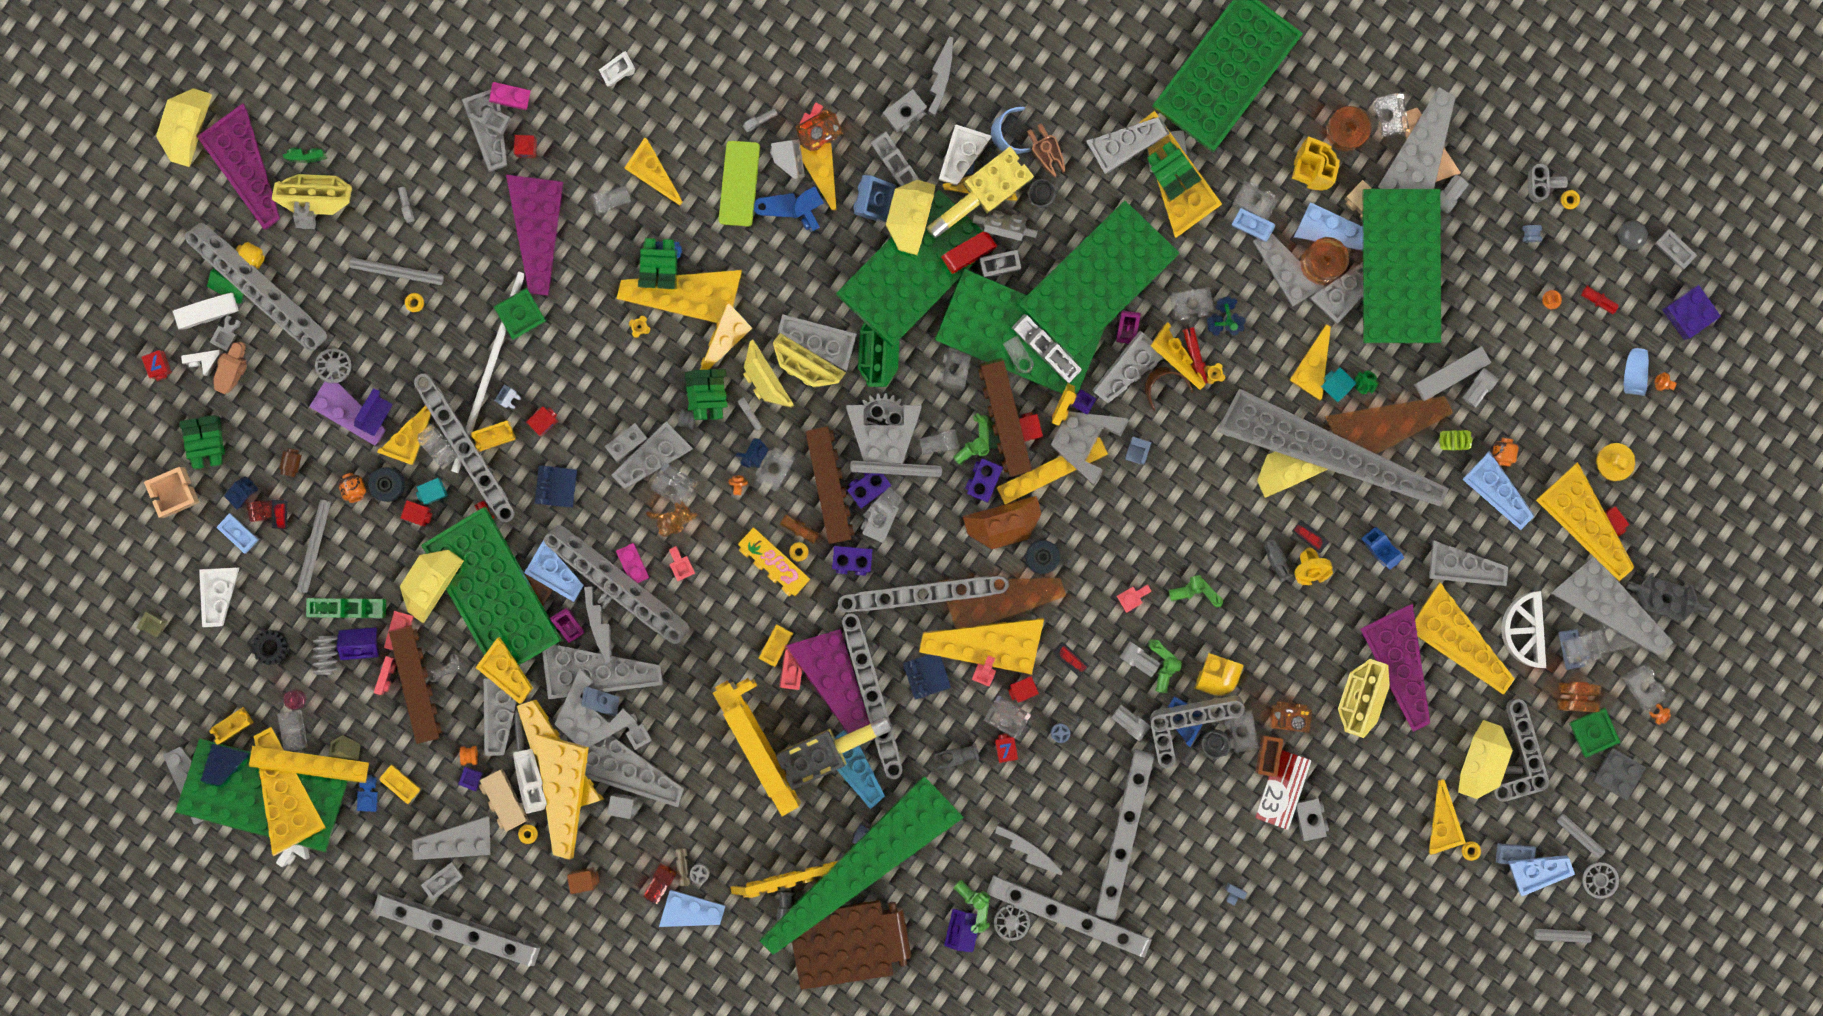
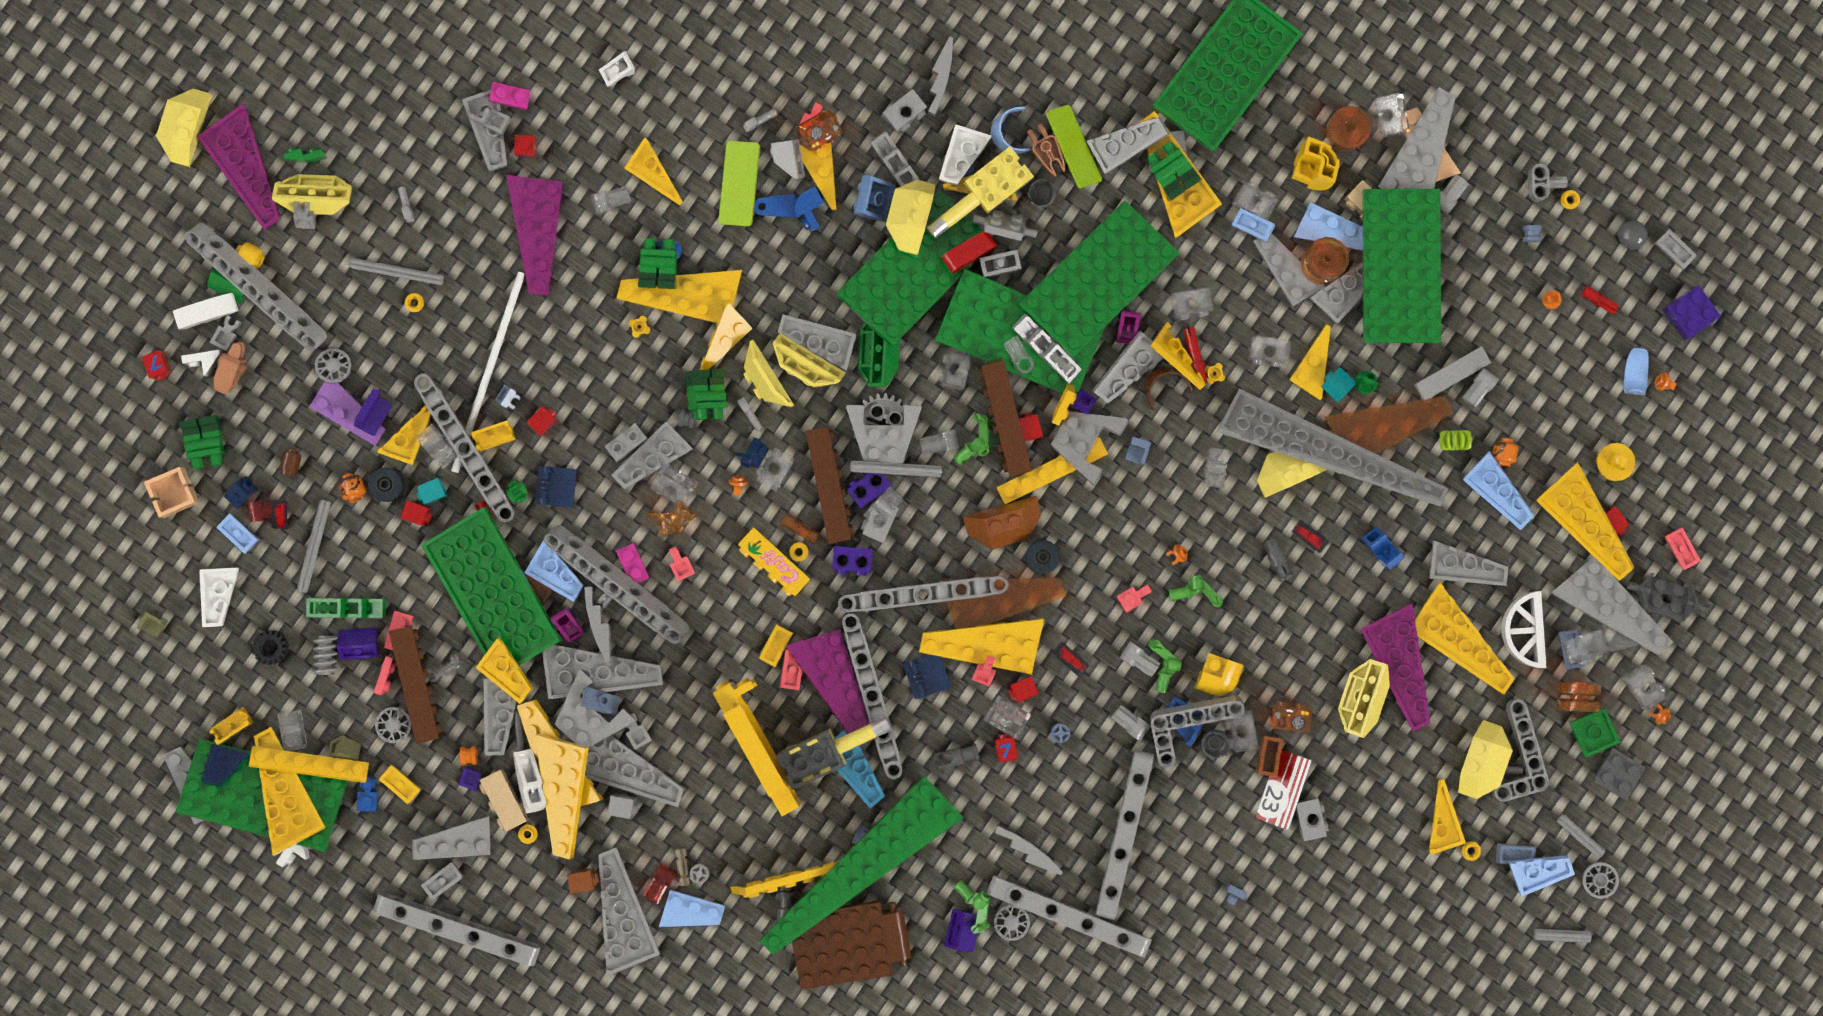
(291, 699): clear pink wheel -> none
(393, 725): none -> light grey wheel
(428, 581): light yellow wedge -> none
(517, 491): none -> green gear
(519, 313): green plate -> none
(624, 923): none -> light grey wing
(988, 482): dark purple brick -> none
(1074, 146): none -> lime piece
(1180, 553): none -> orange plate
(1215, 468): none -> clear brick
(1232, 323): dark blue plant -> none
(1280, 346): none -> clear brick
(1313, 568): yellow tile -> none
(1682, 548): none -> coral plate

